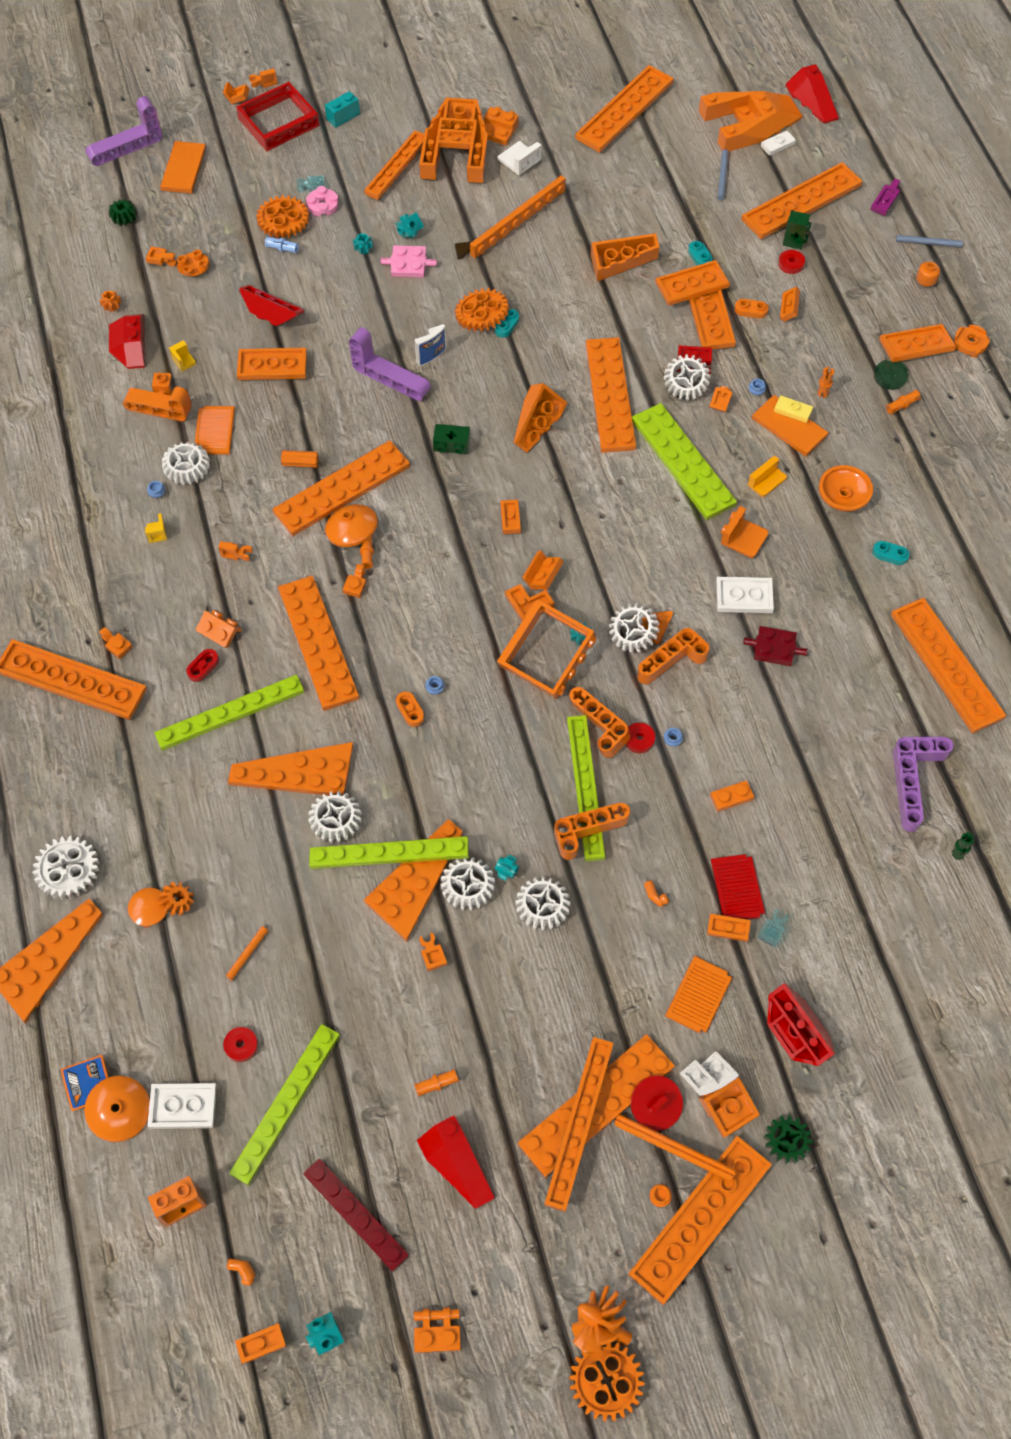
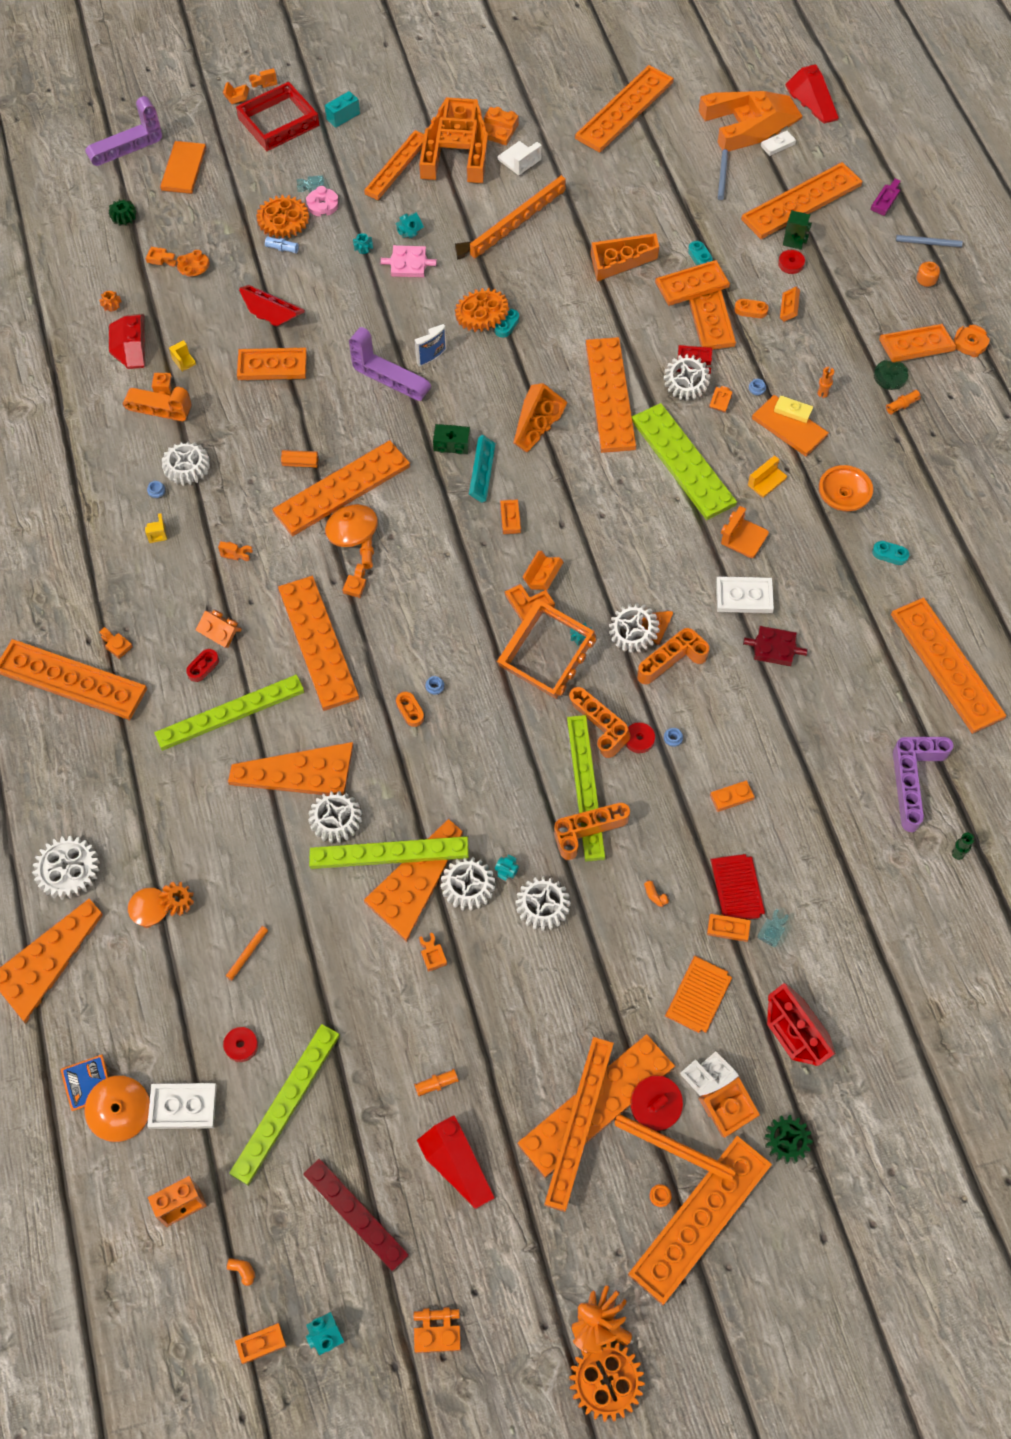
(215, 429): orange window -> none
(482, 468): none -> teal plate

